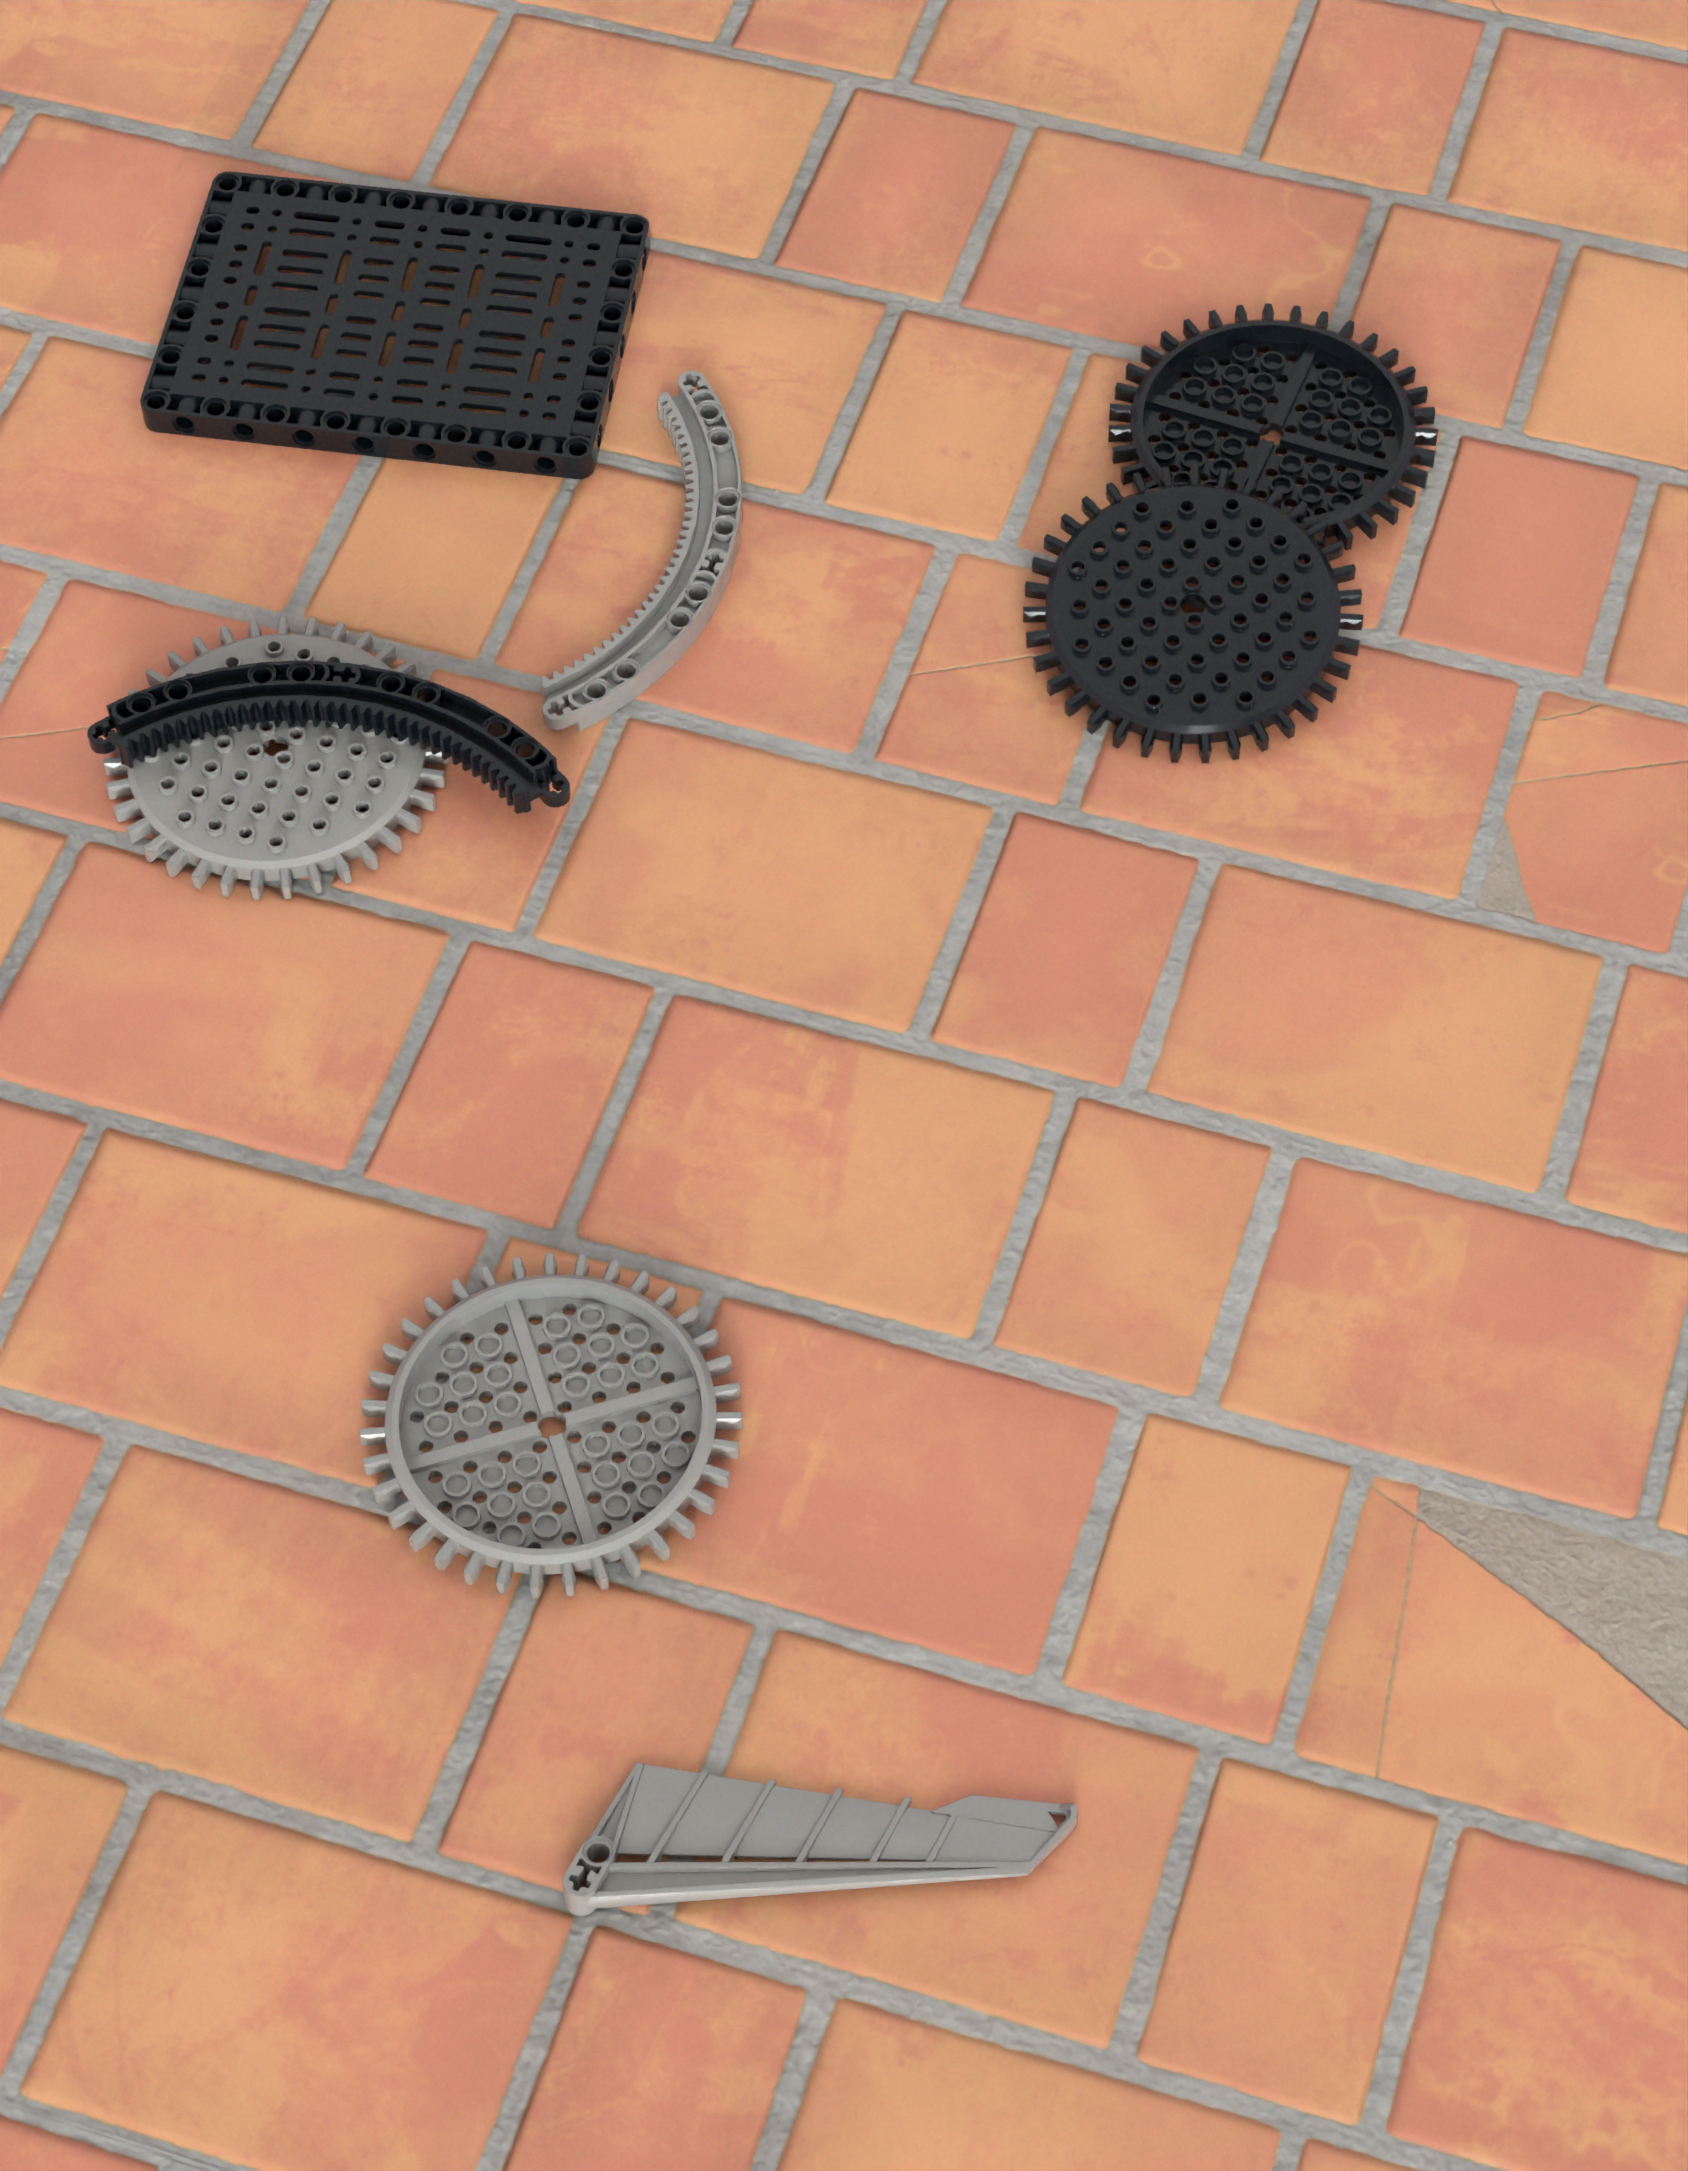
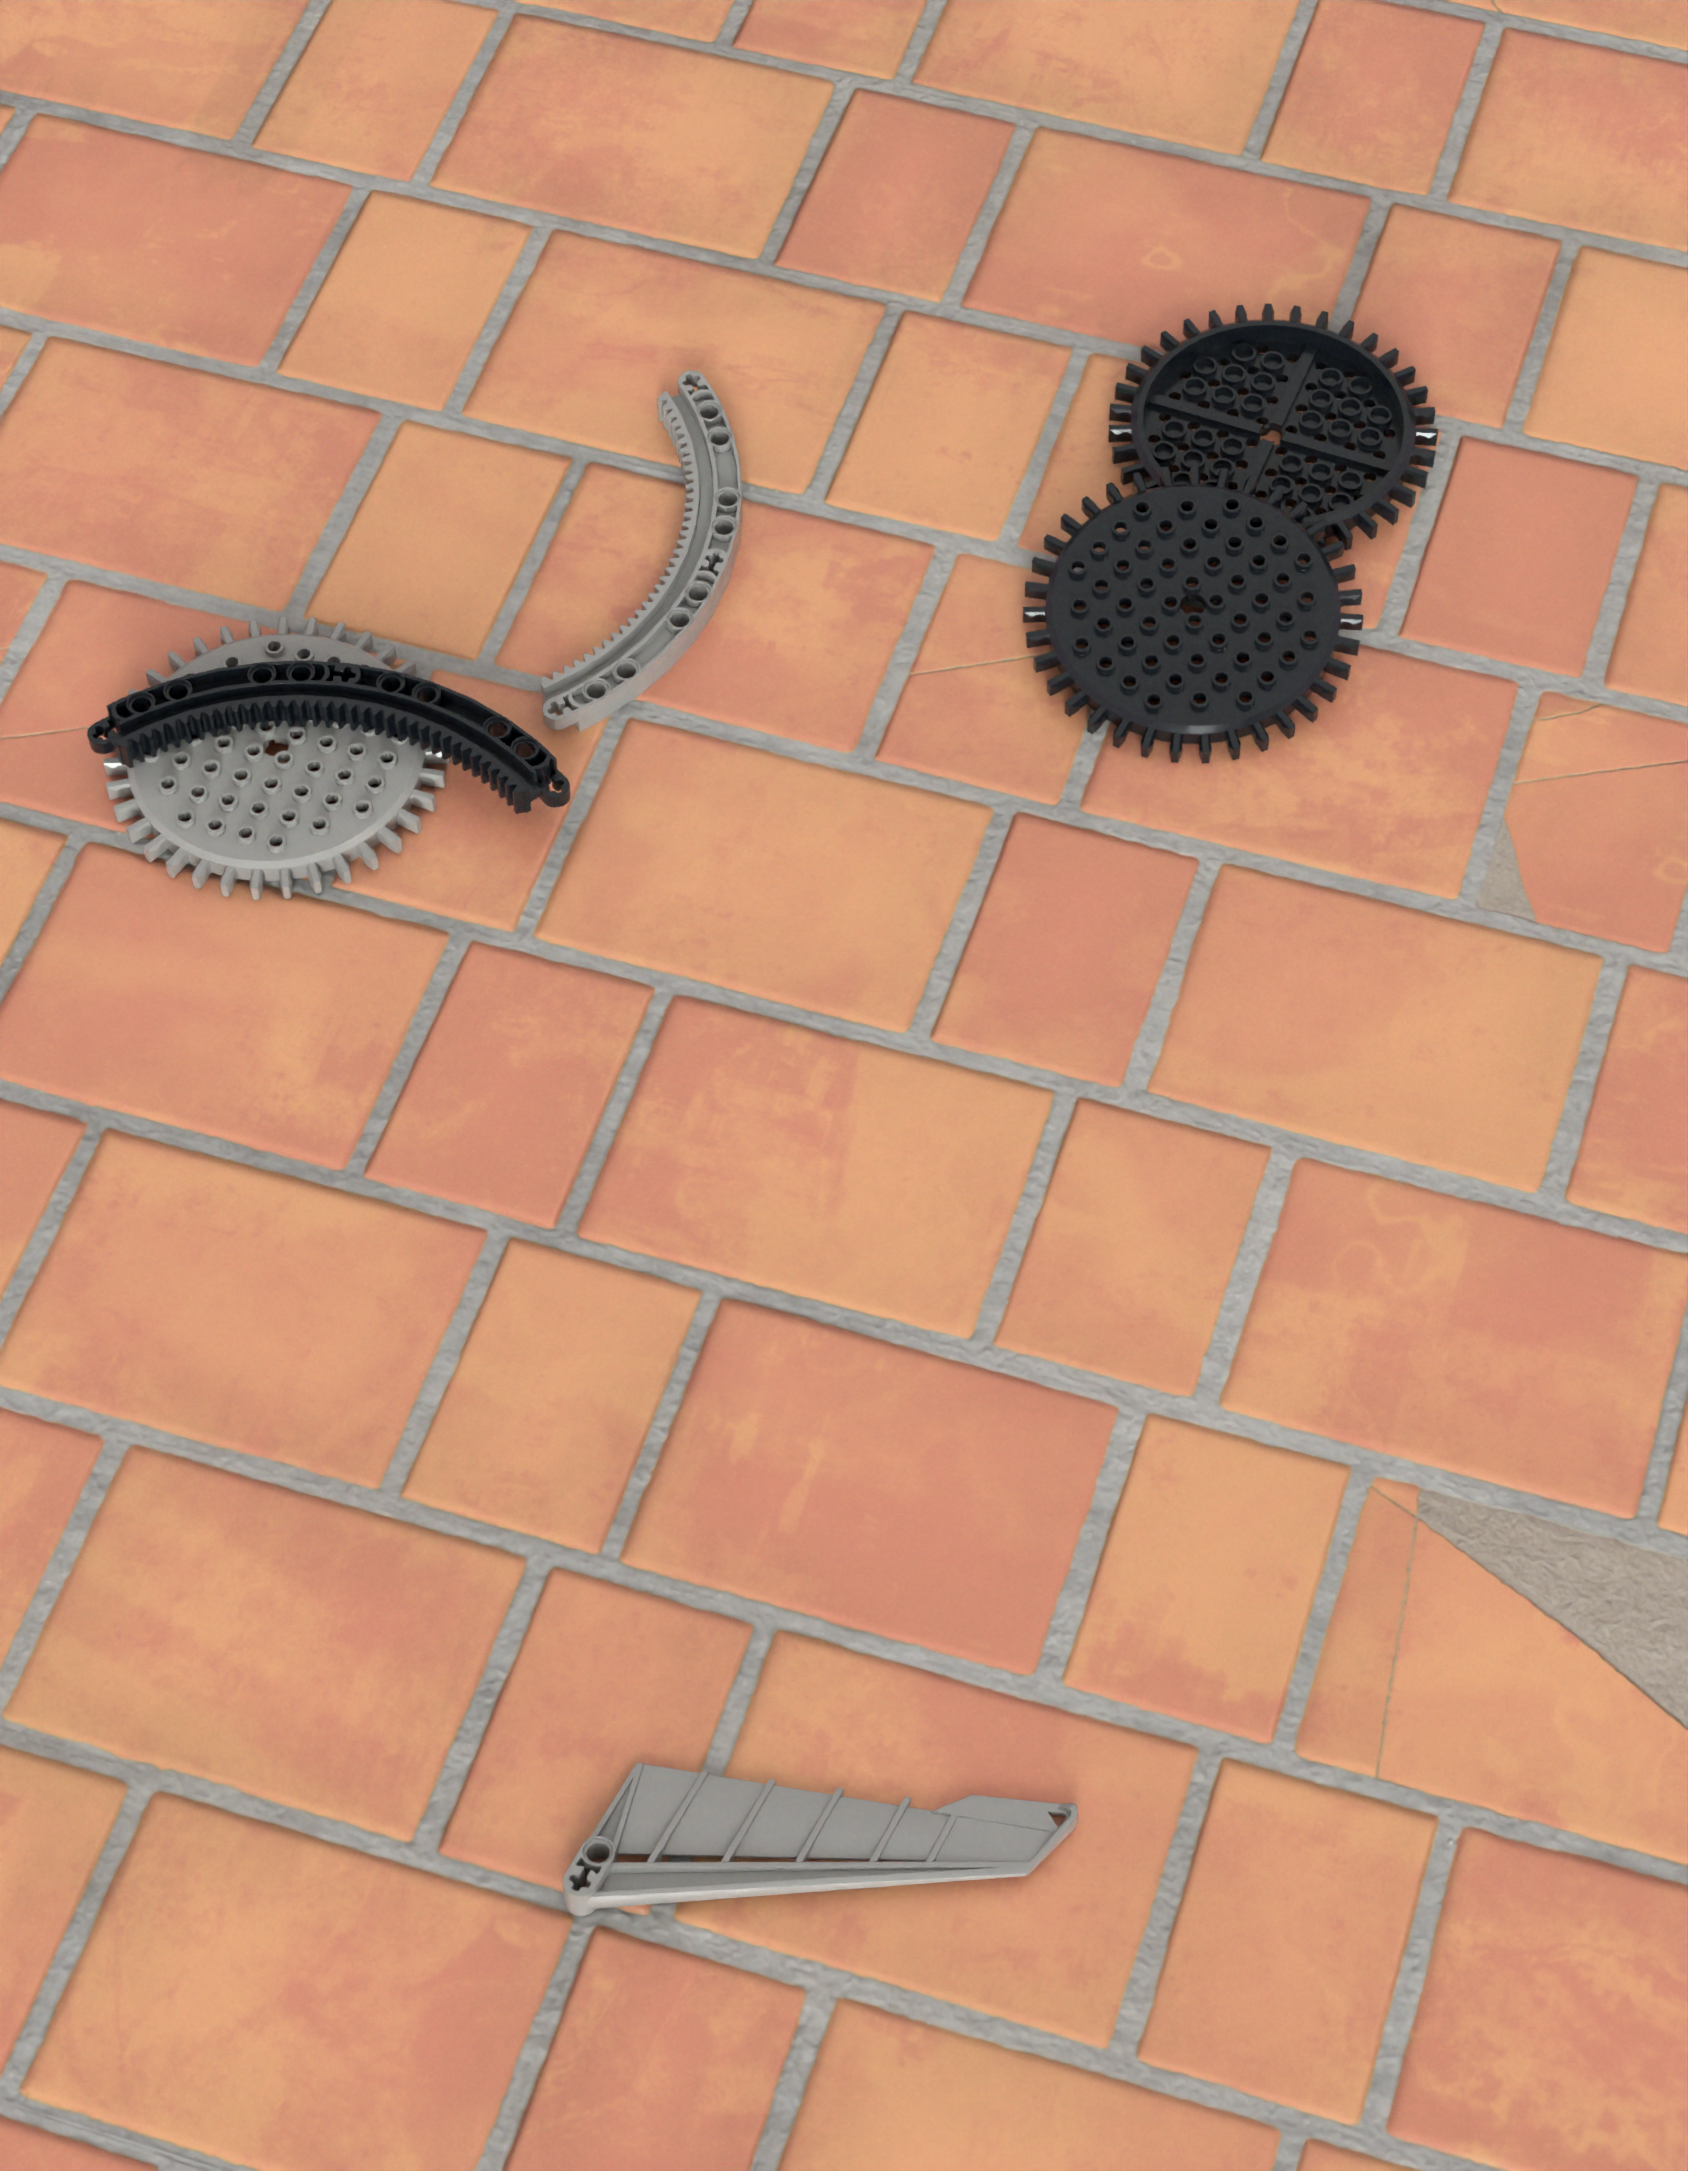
(379, 427): black beam -> none
(512, 1306): light grey gear -> none

